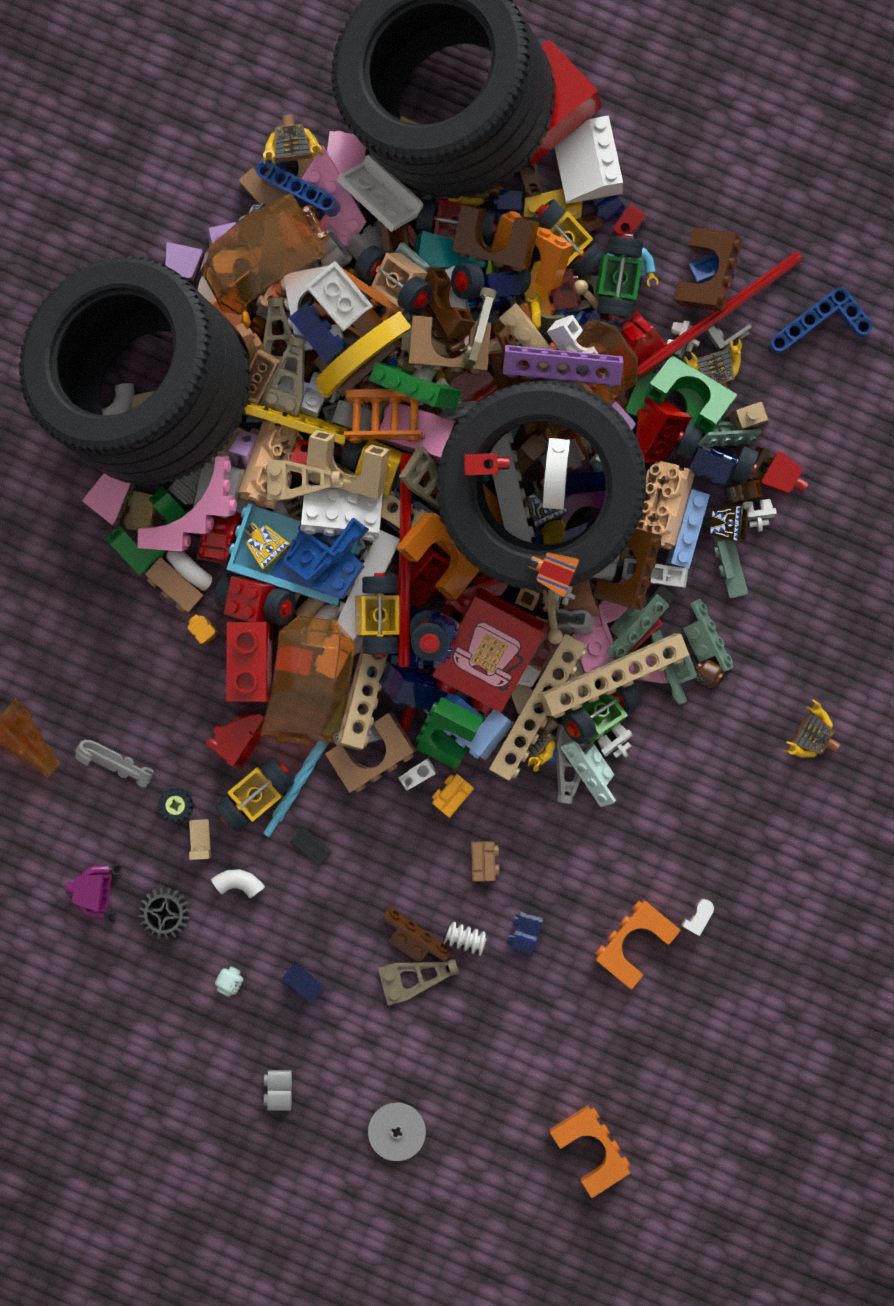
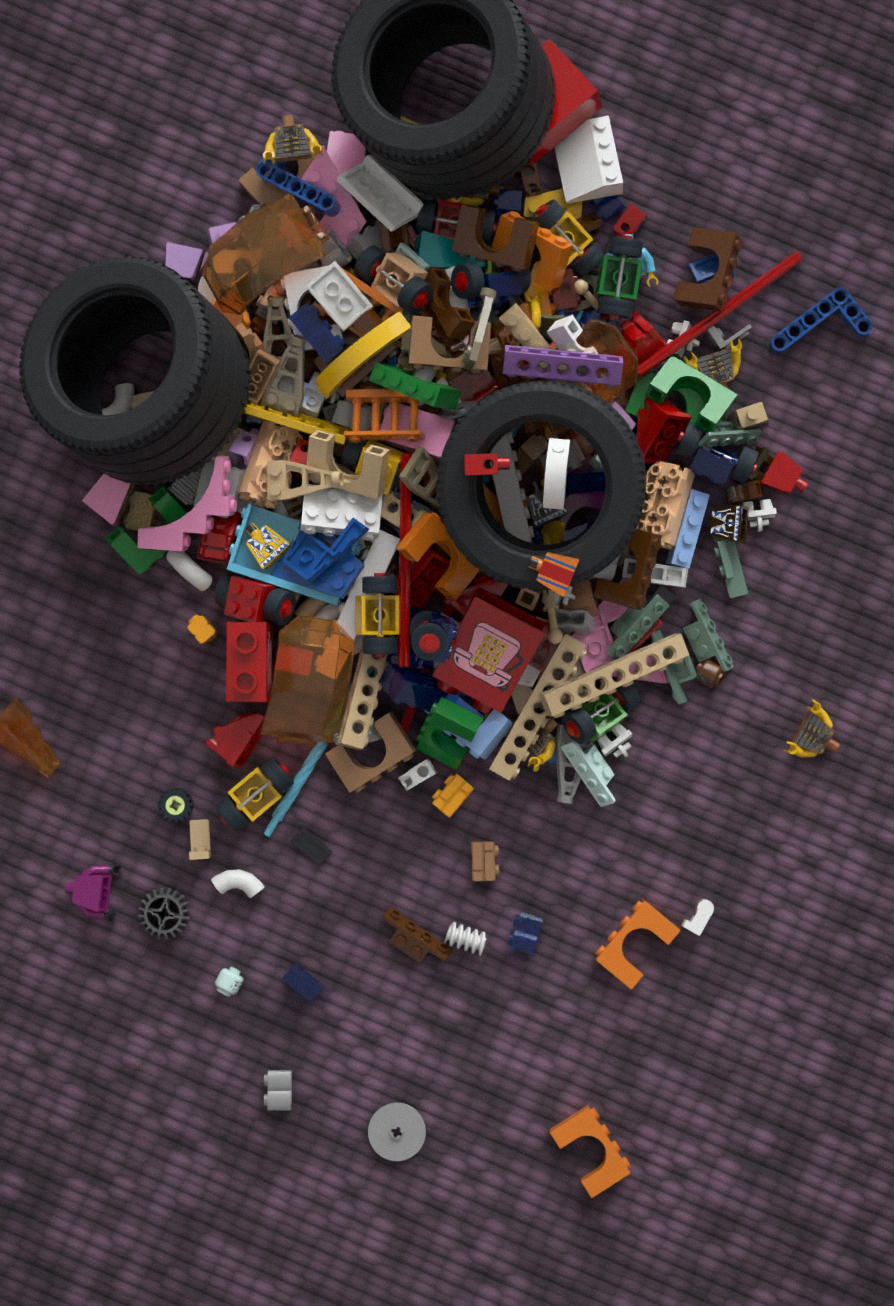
(91, 750): light grey piece -> none
(174, 586): medium nougat brick -> none
(393, 984): dark tan plate -> none

